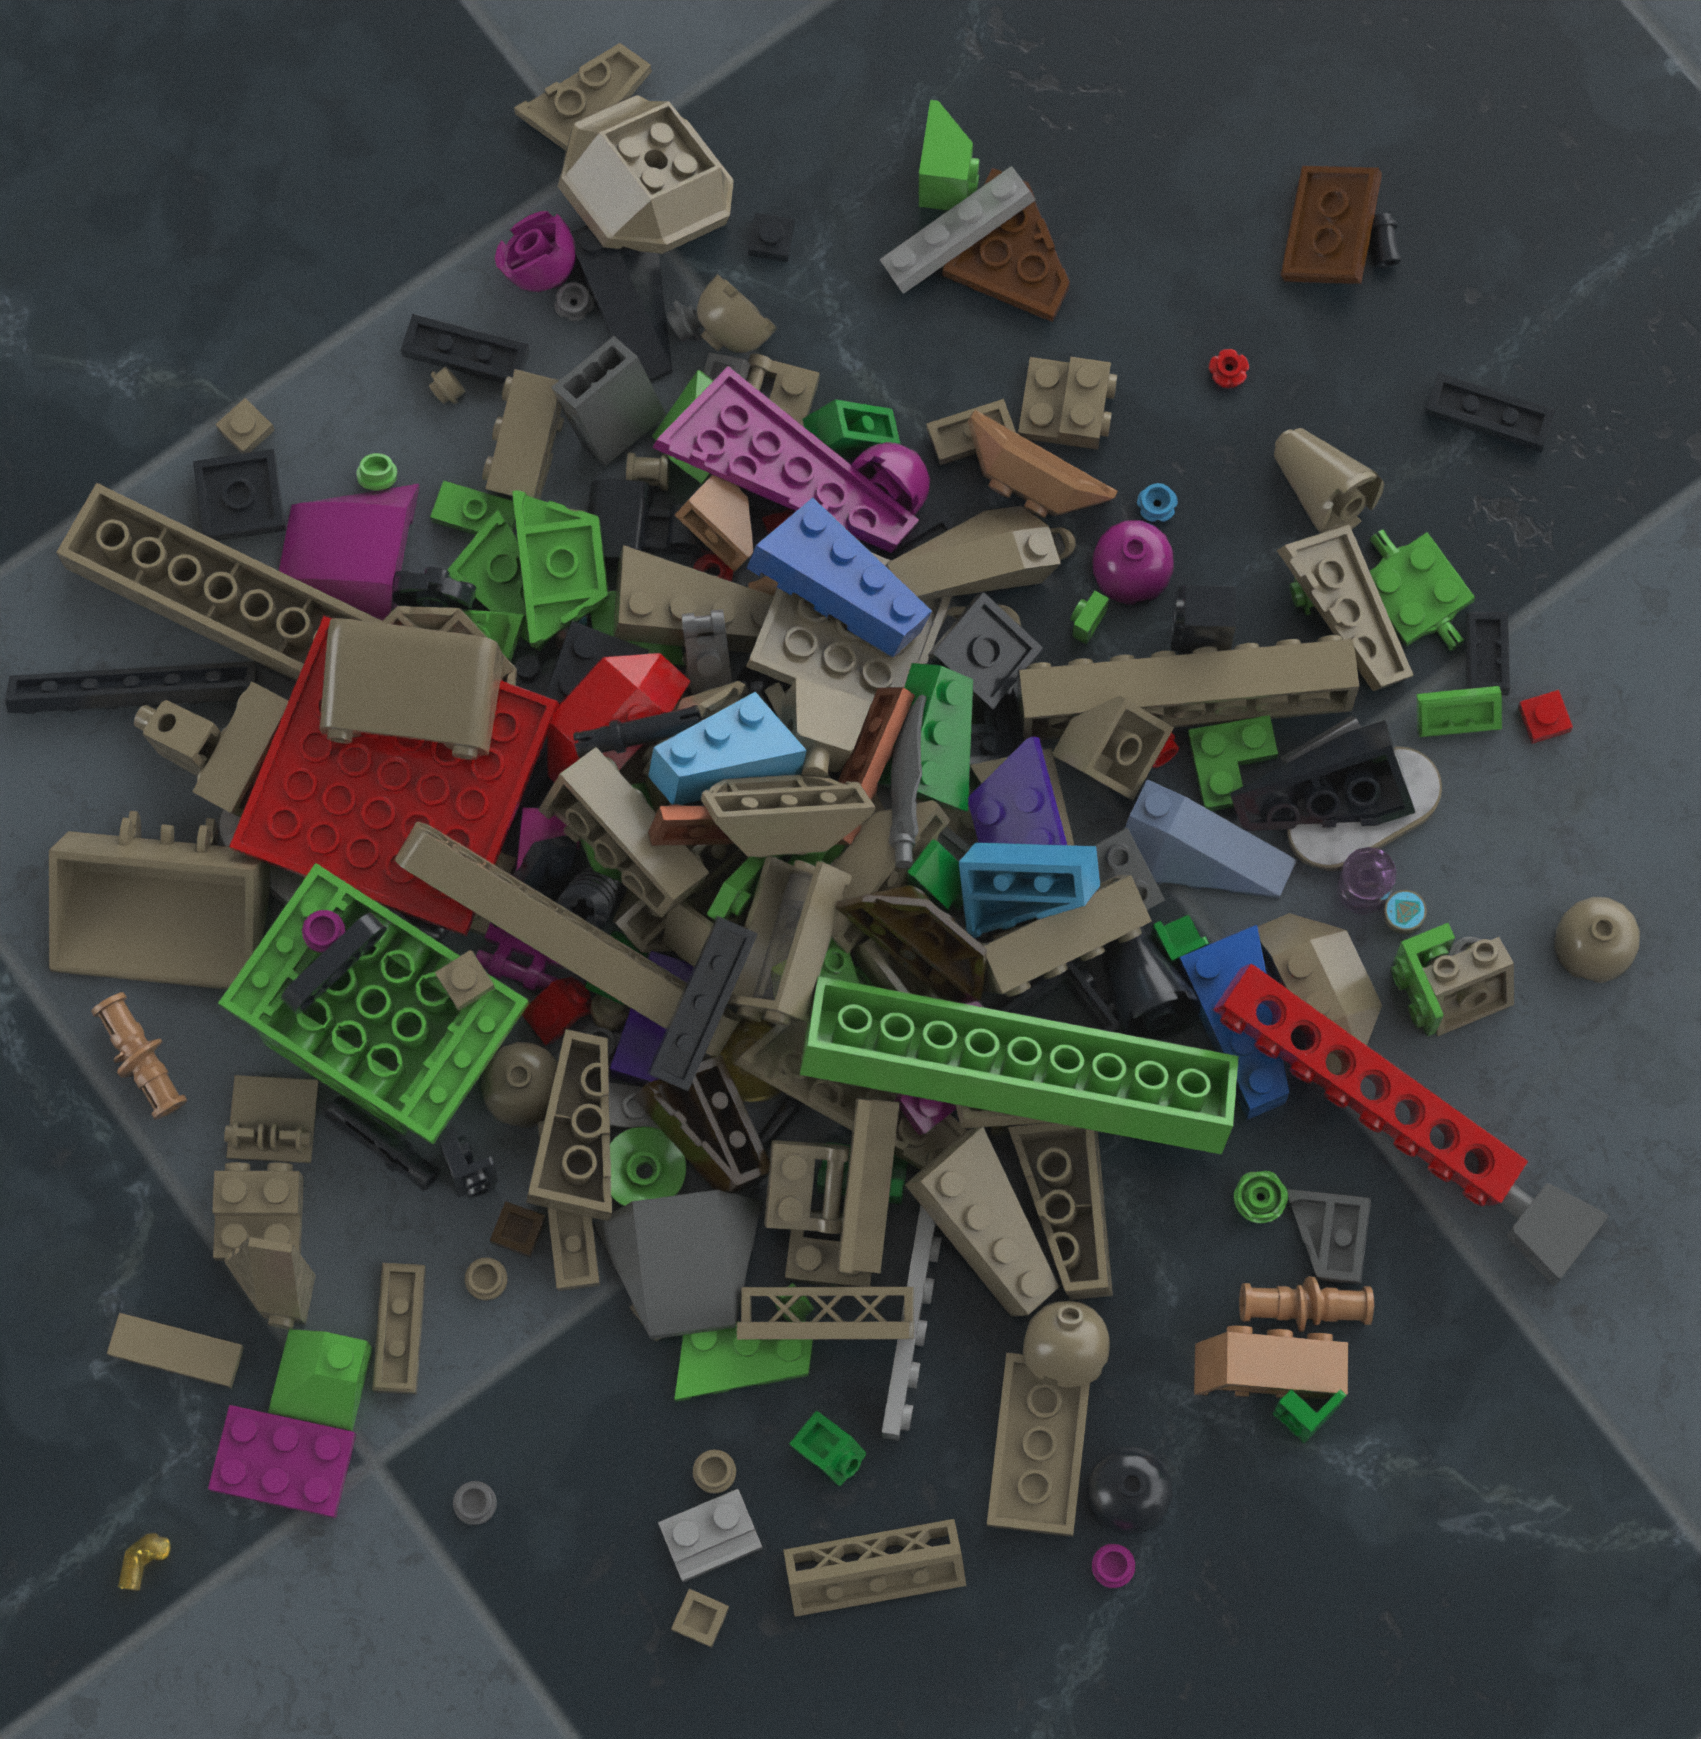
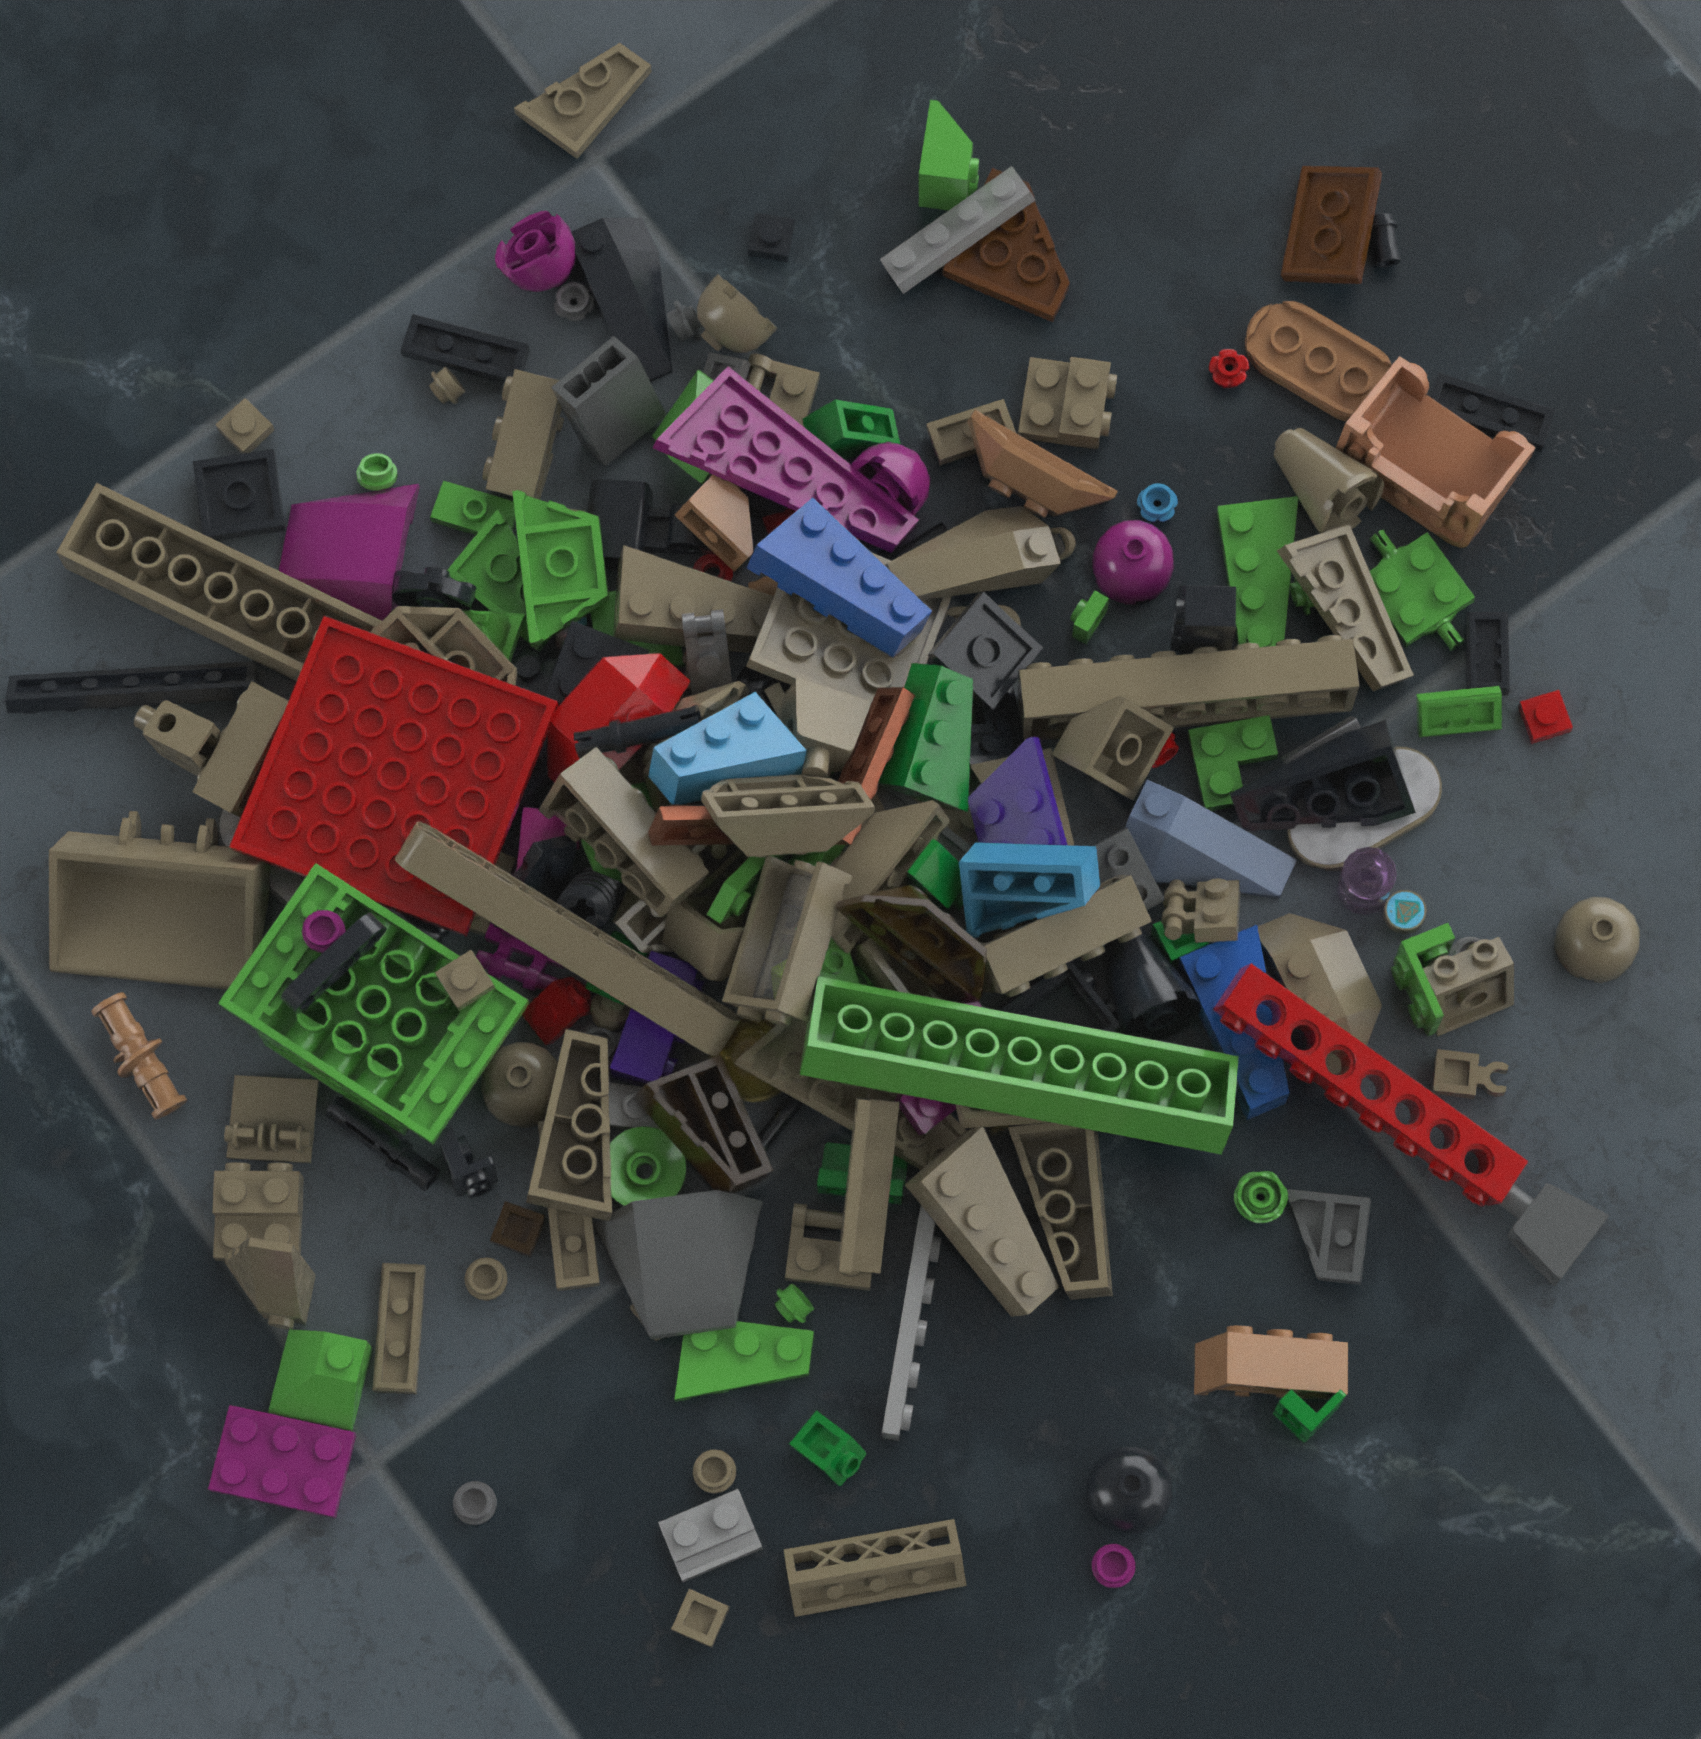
(140, 1554): clear yellow arm -> none
(175, 1350): dark tan tile -> none
(410, 685): dark tan windscreen -> none
(644, 177): dark tan piece -> none
(650, 470): dark tan bush -> none
(702, 1003): black plate -> none
(792, 1185): dark tan plate -> none
(826, 1330): dark tan fence -> none
(905, 779): dark grey sword -> none
(1037, 1452): dark tan plate -> none
(1066, 1343): dark tan cylinder -> none
(1207, 913): none -> dark tan plate
(1262, 580): none -> bright green wing
(1306, 1303): medium nougat piece -> none
(1314, 357): none -> medium nougat tile
(1430, 457): none -> nougat windscreen
(1459, 1075): none -> dark tan plate

